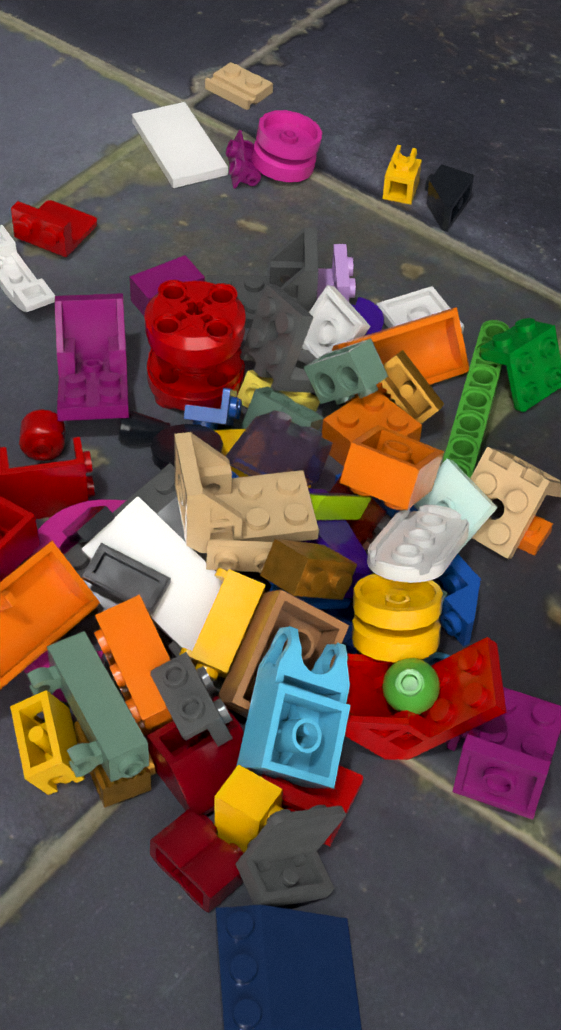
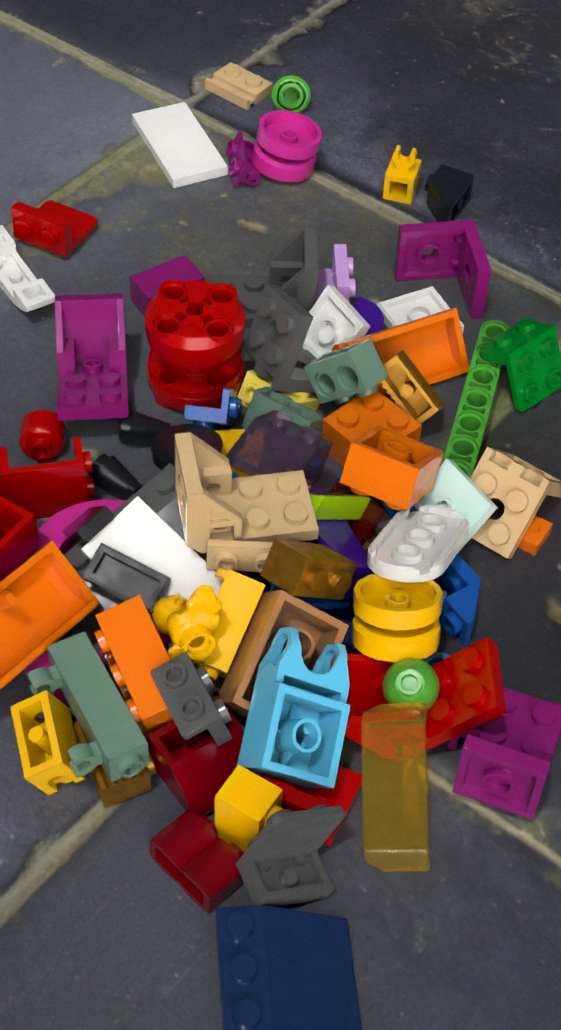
(114, 477): none -> black cone
(188, 623): none -> yellow animal
(291, 94): none -> bright green brick
(395, 787): none -> clear yellow piece
(455, 254): none -> magenta bracket

